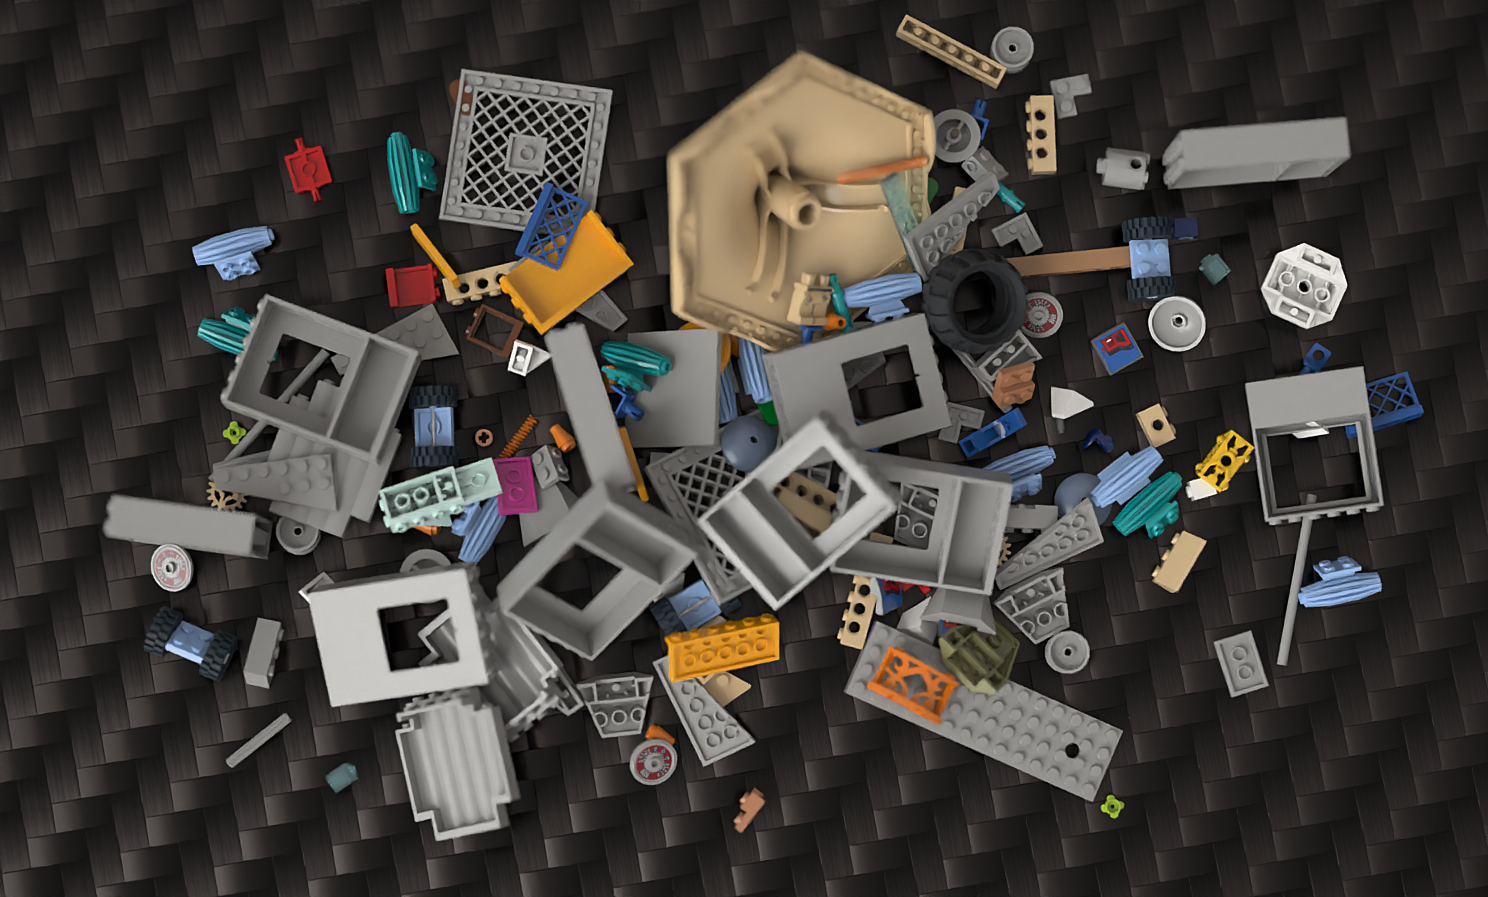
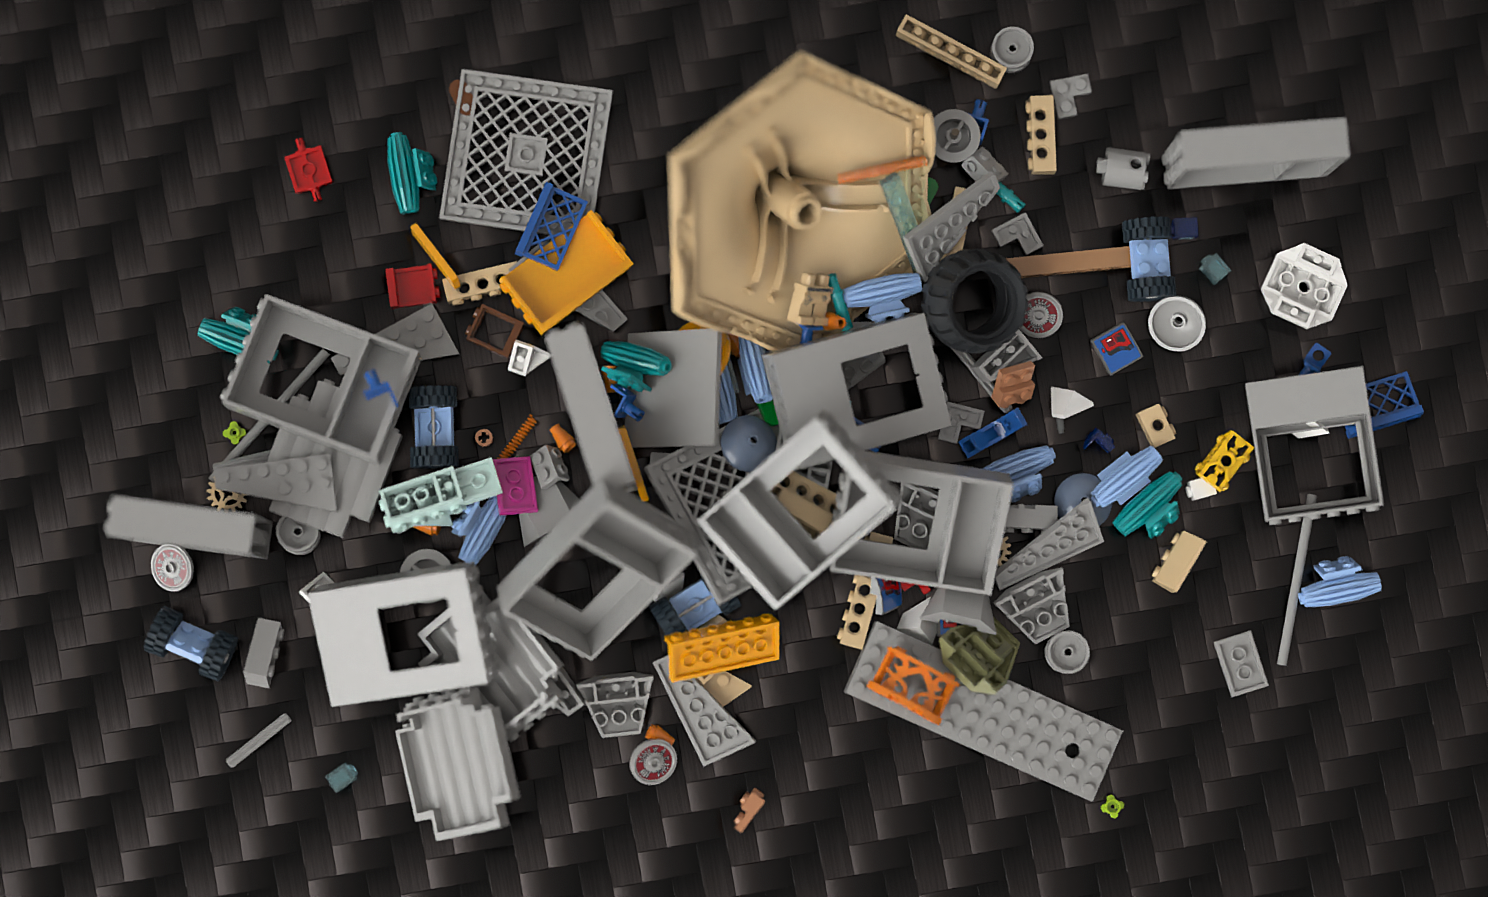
(234, 251): light blue plate -> none
(377, 388): none -> blue bracket

